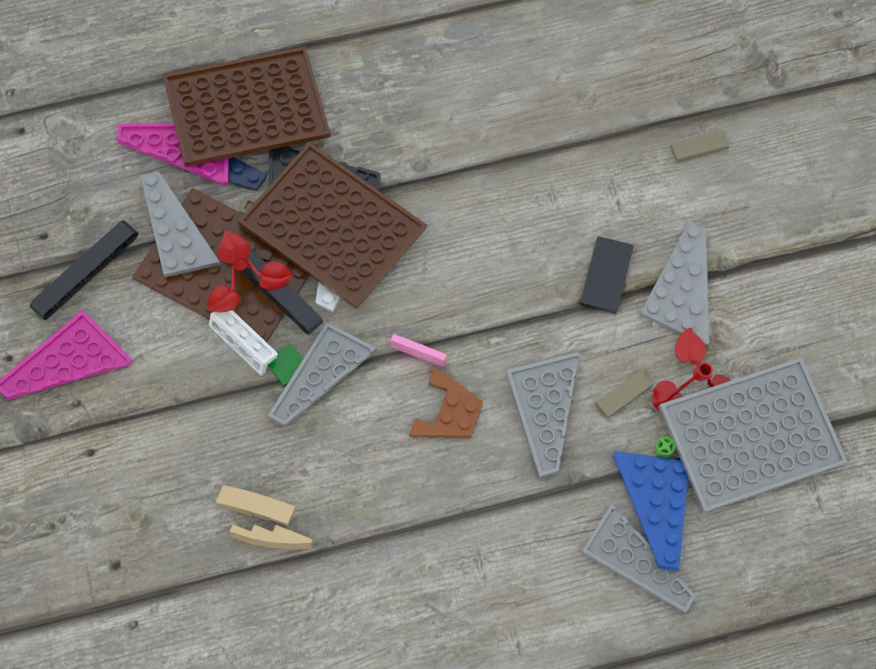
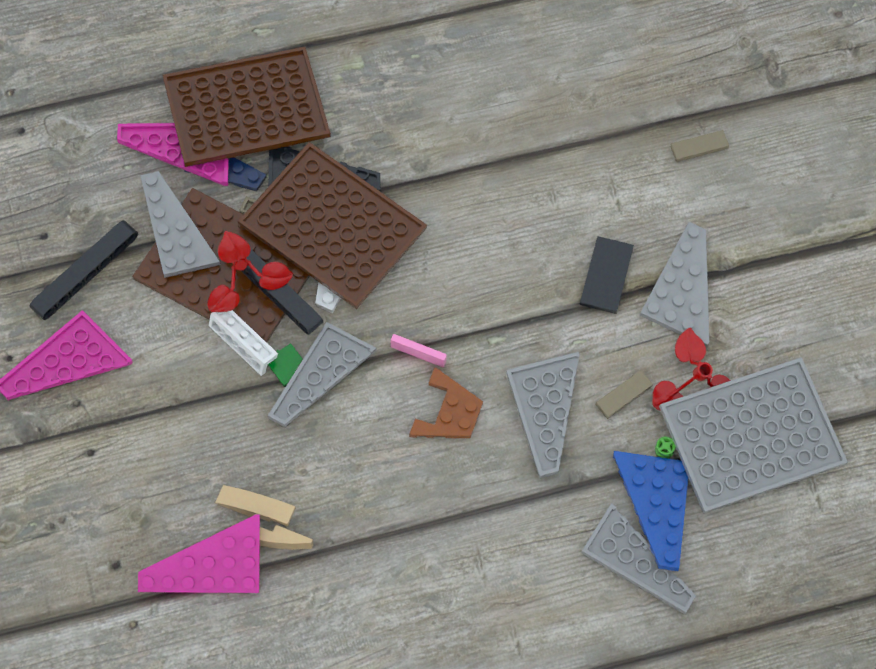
(215, 565): none -> dark pink wing

